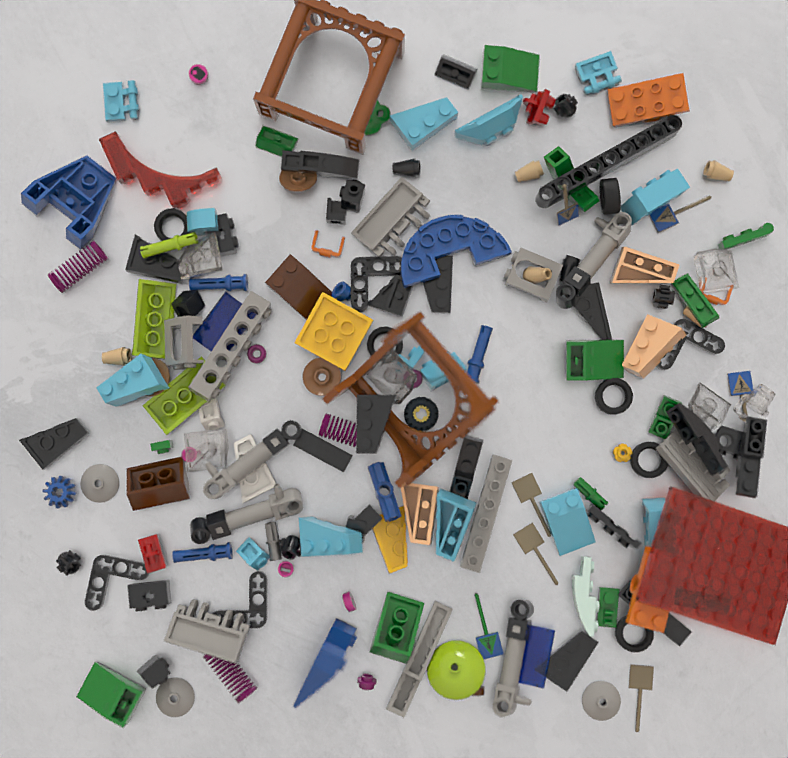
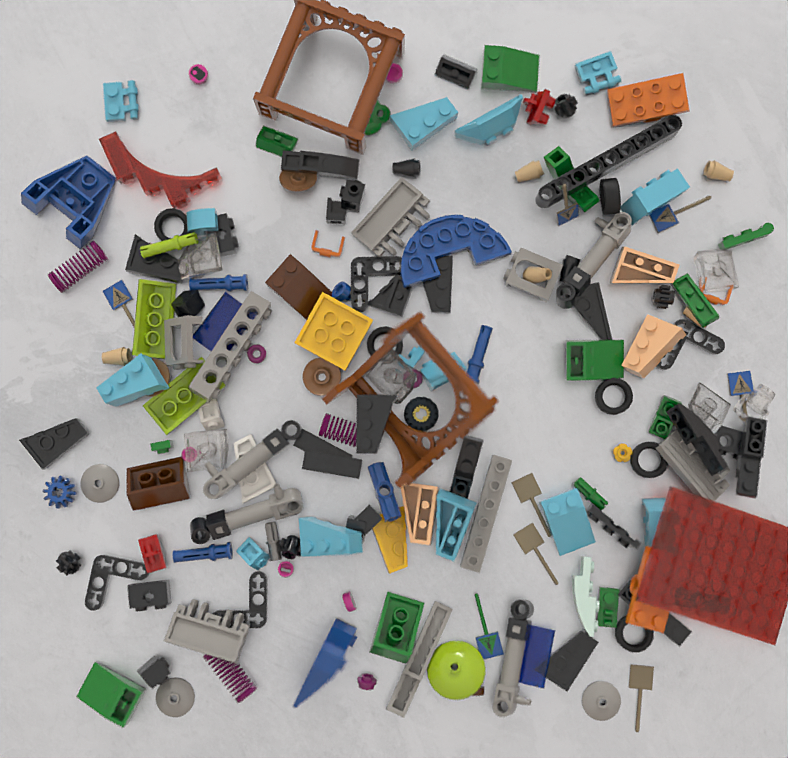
(117, 296): none -> piece
(332, 464): none -> black tile
(395, 73): none -> dark pink tile

